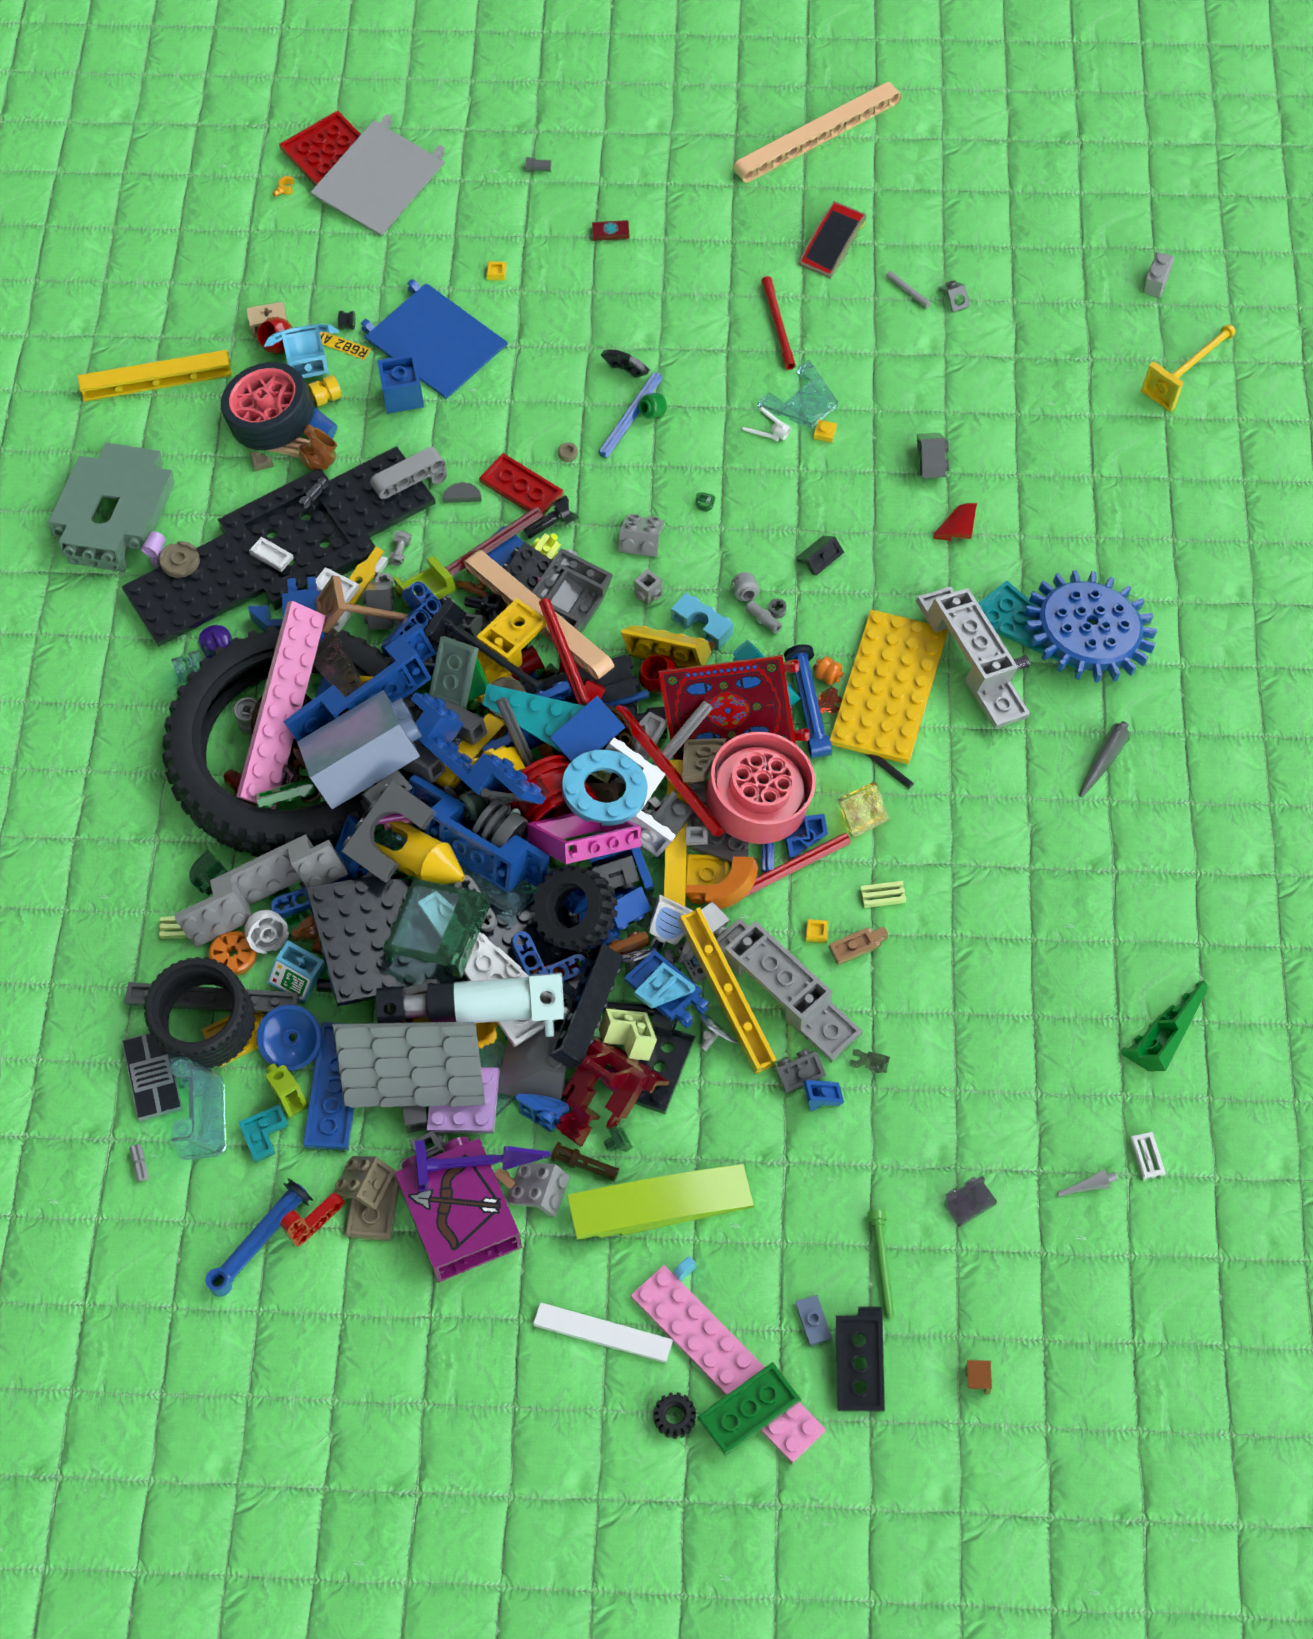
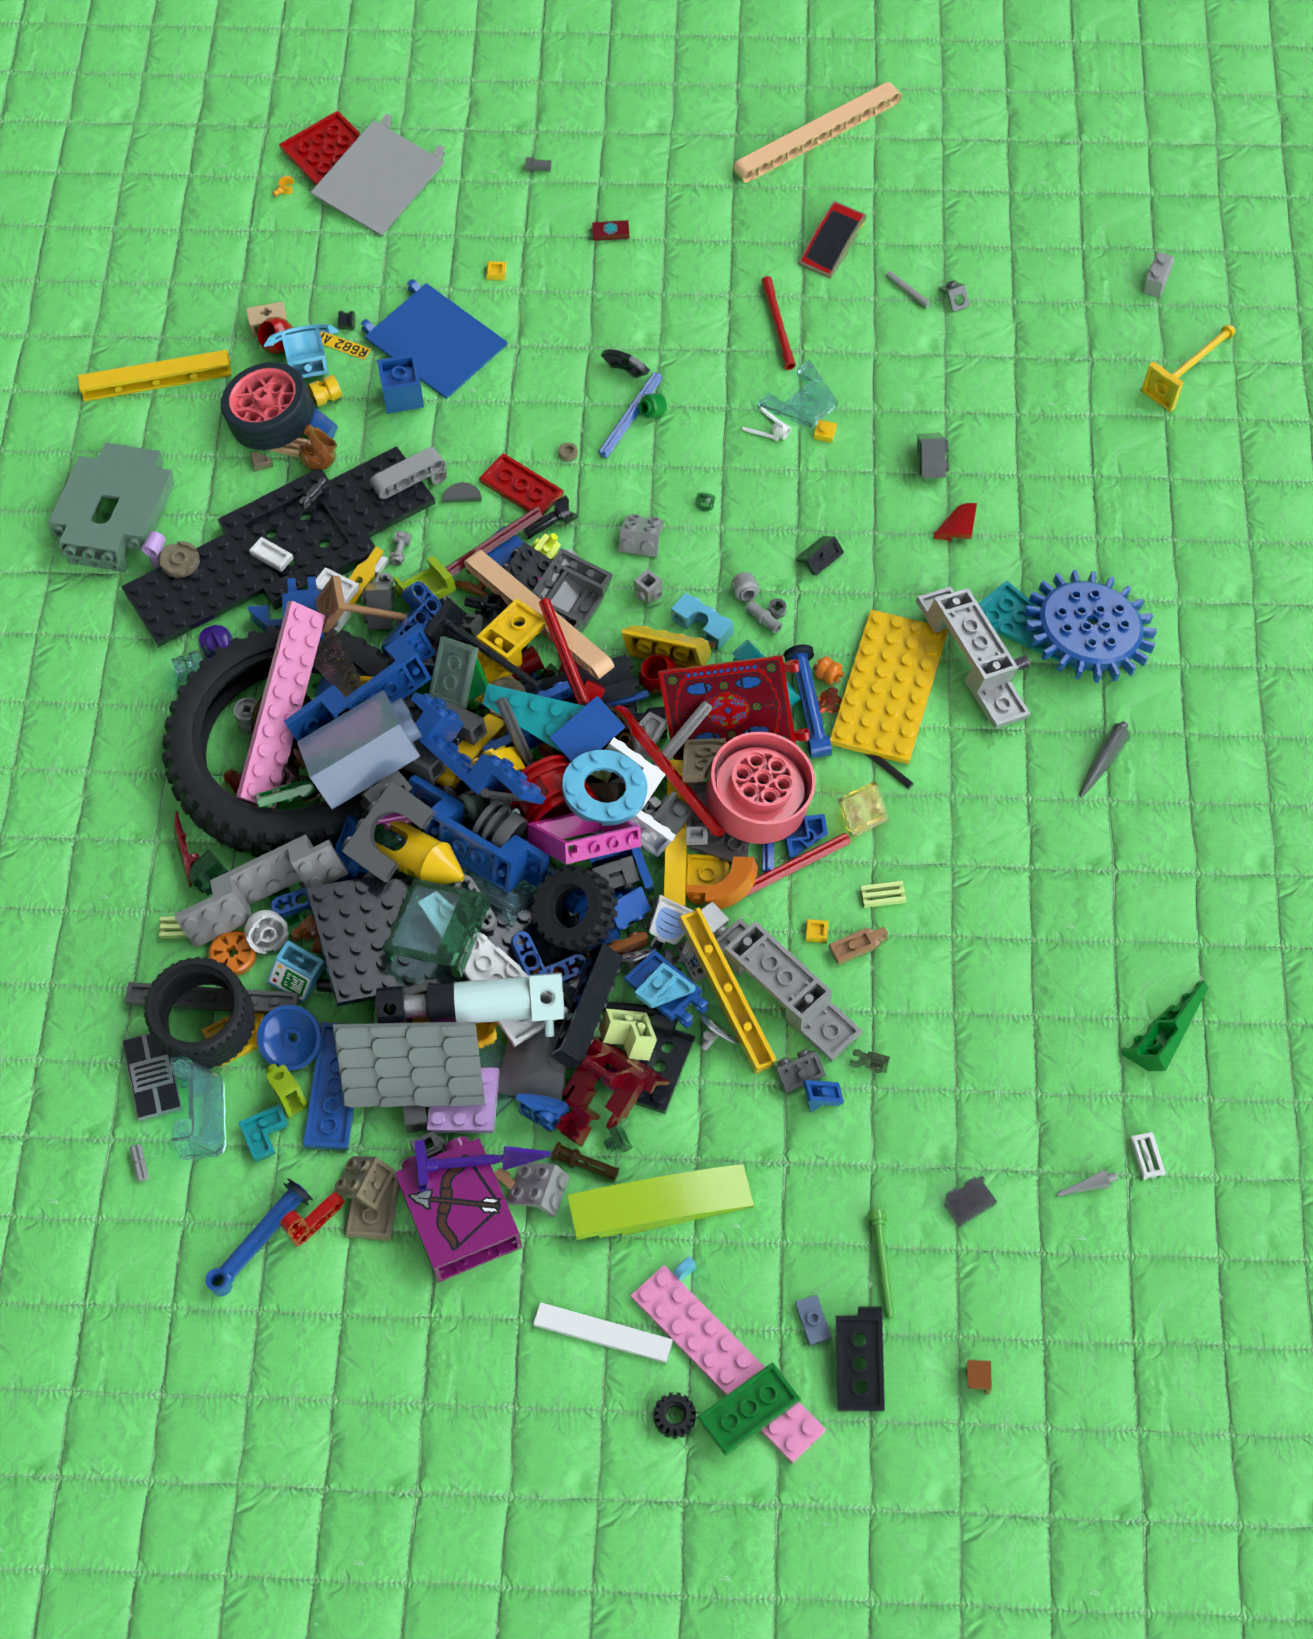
(186, 859): none -> dark red piece

